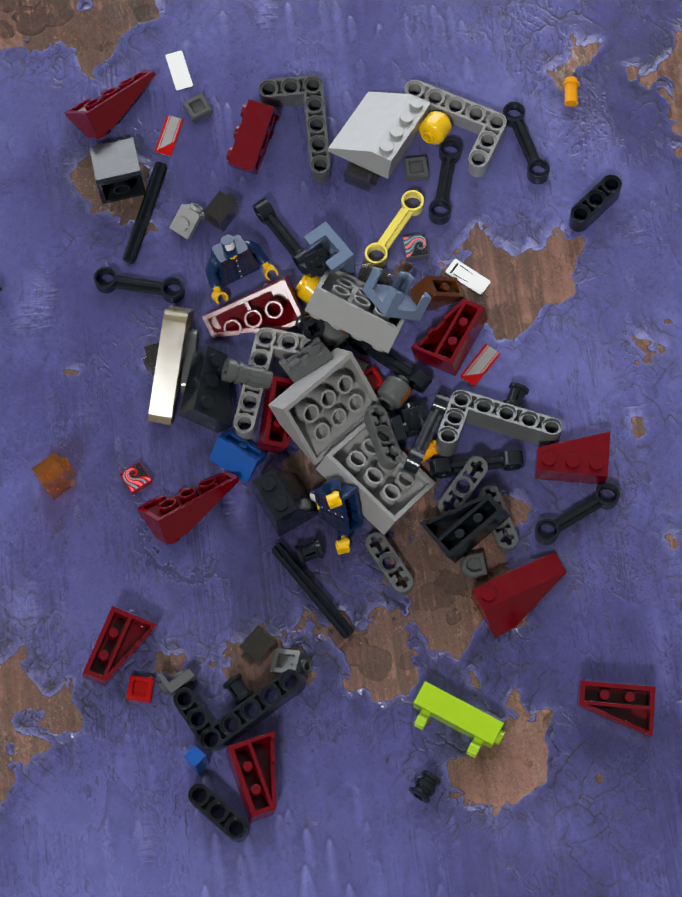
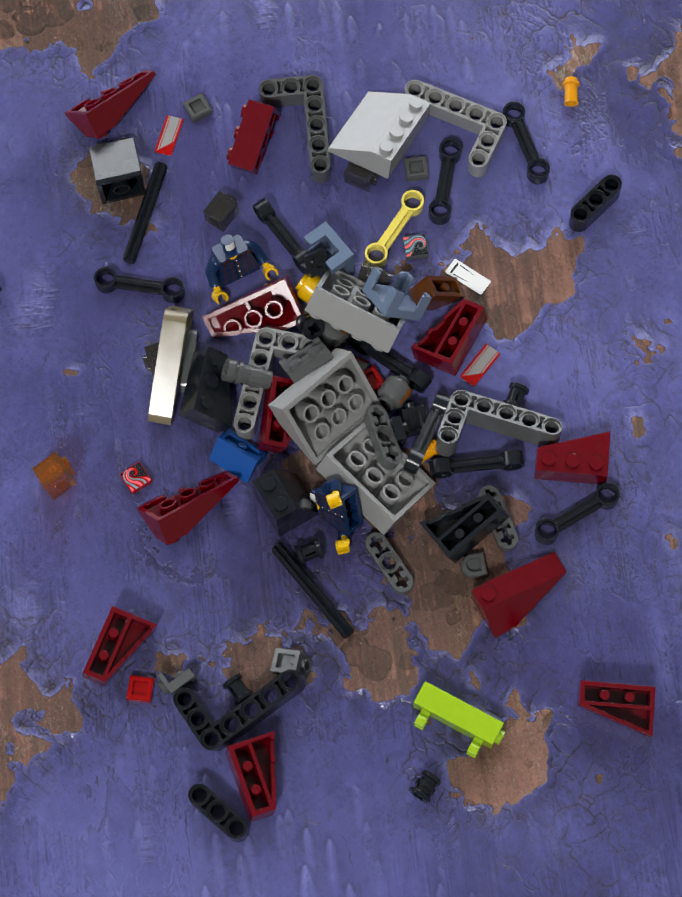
(179, 70): white sticker -> none
(187, 220): light grey bracket -> none
(196, 759): blue piece -> none
(258, 646): clear smoke brick -> none
(435, 127): yellow head -> none
(467, 467): dark grey beam -> none

